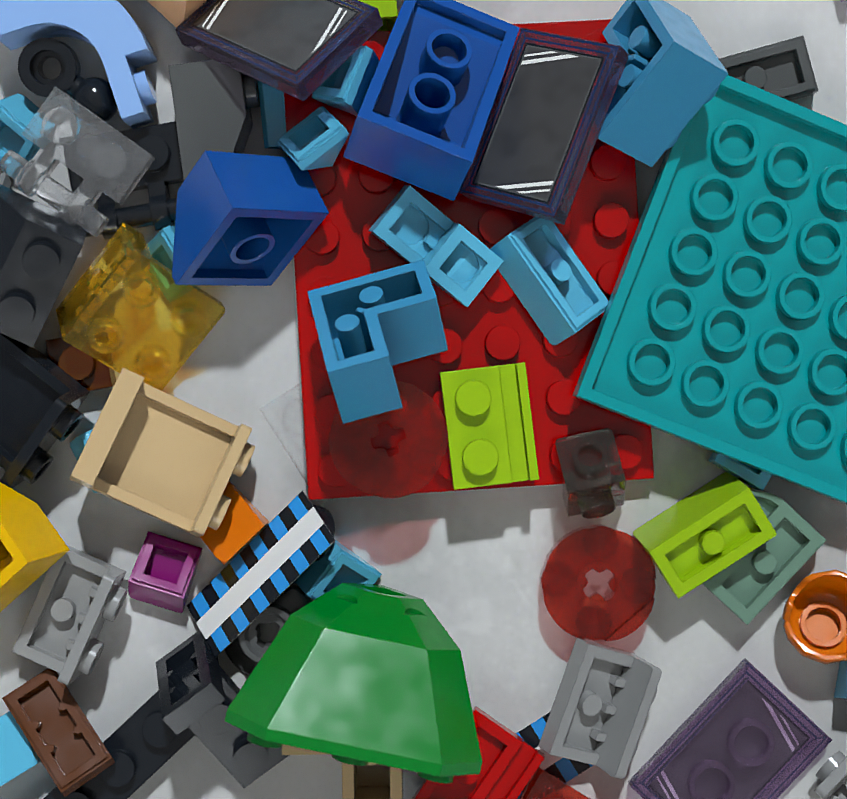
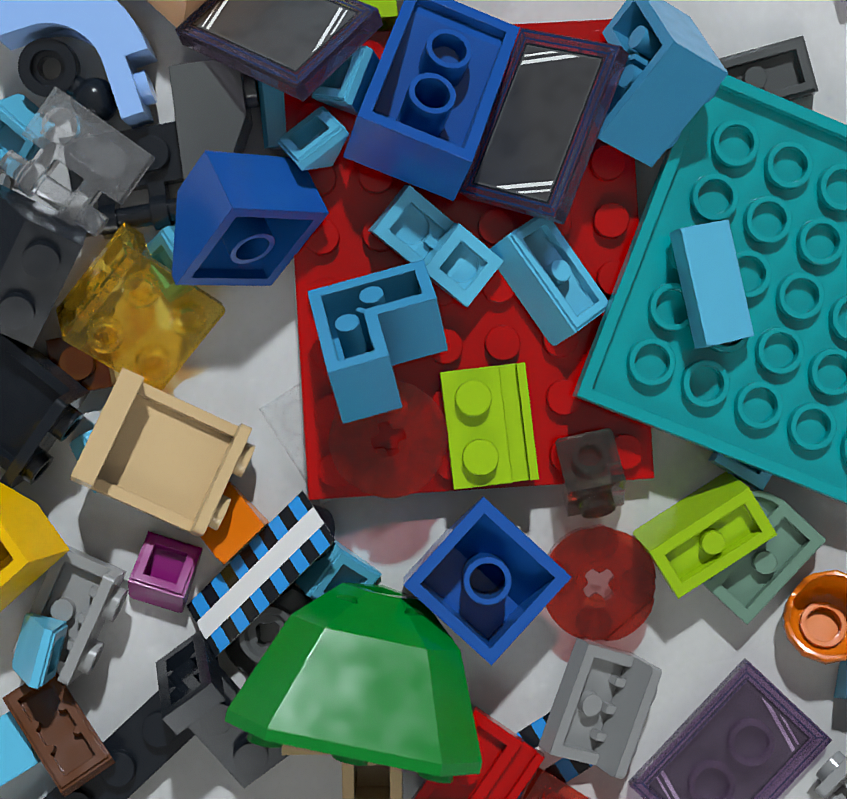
(39, 649): none -> medium azure slope
(485, 579): none -> blue slope
(711, 283): none -> medium azure slope

